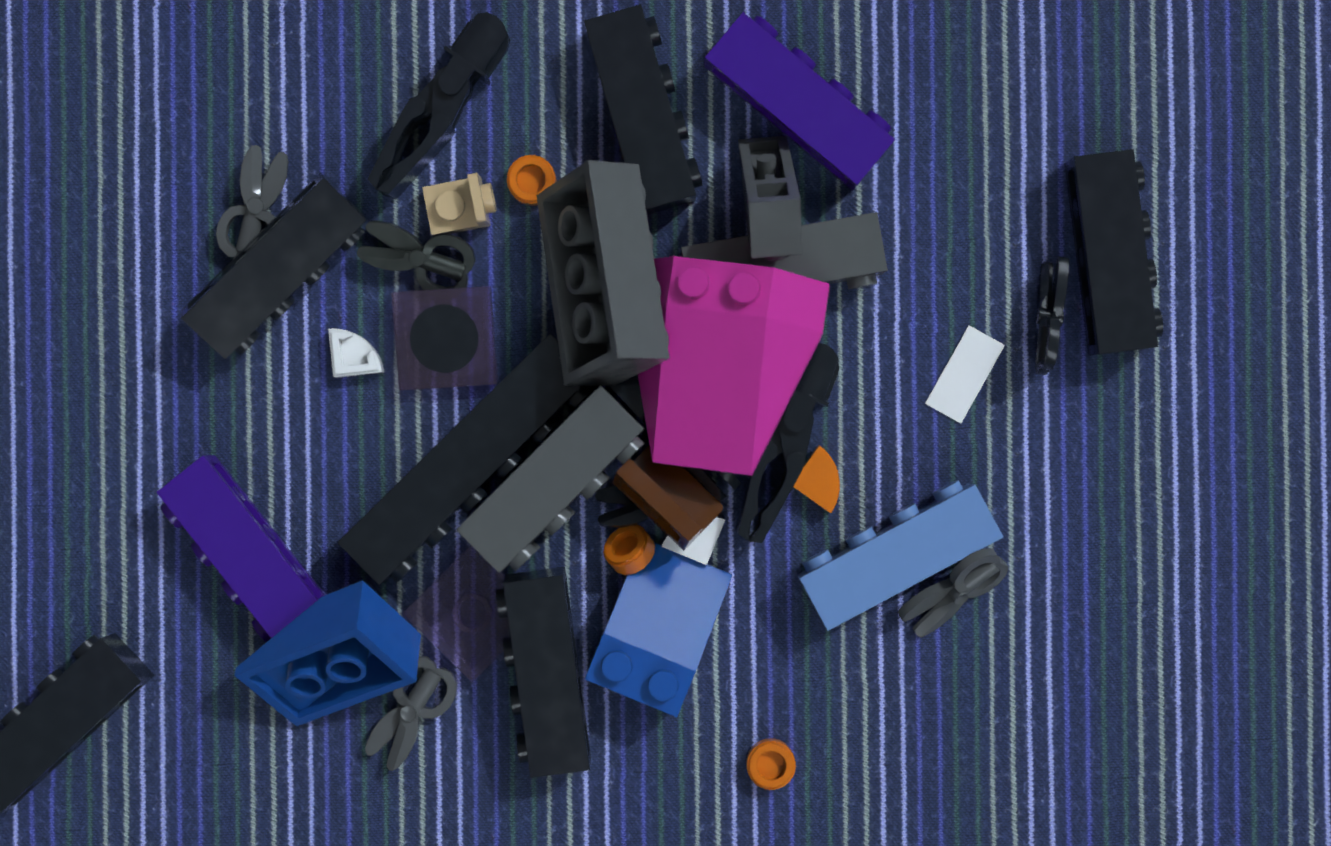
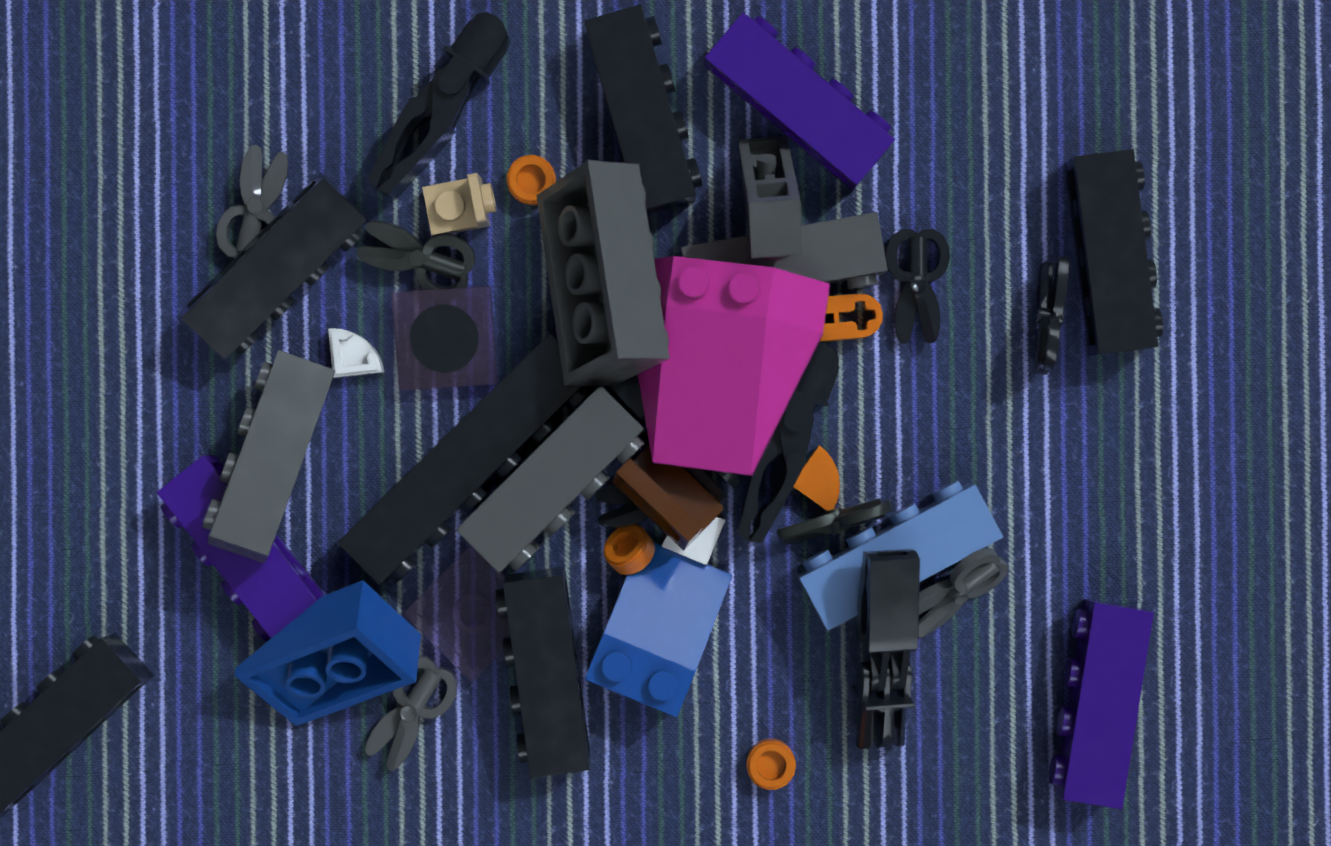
(270, 456): none -> dark grey brick
(835, 521): none -> pearl dark grey piece
(848, 330): none -> orange beam
(888, 633): none -> black arm
(917, 293): none -> black piece
(965, 374): white sticker -> none
(1101, 703): none -> dark purple brick

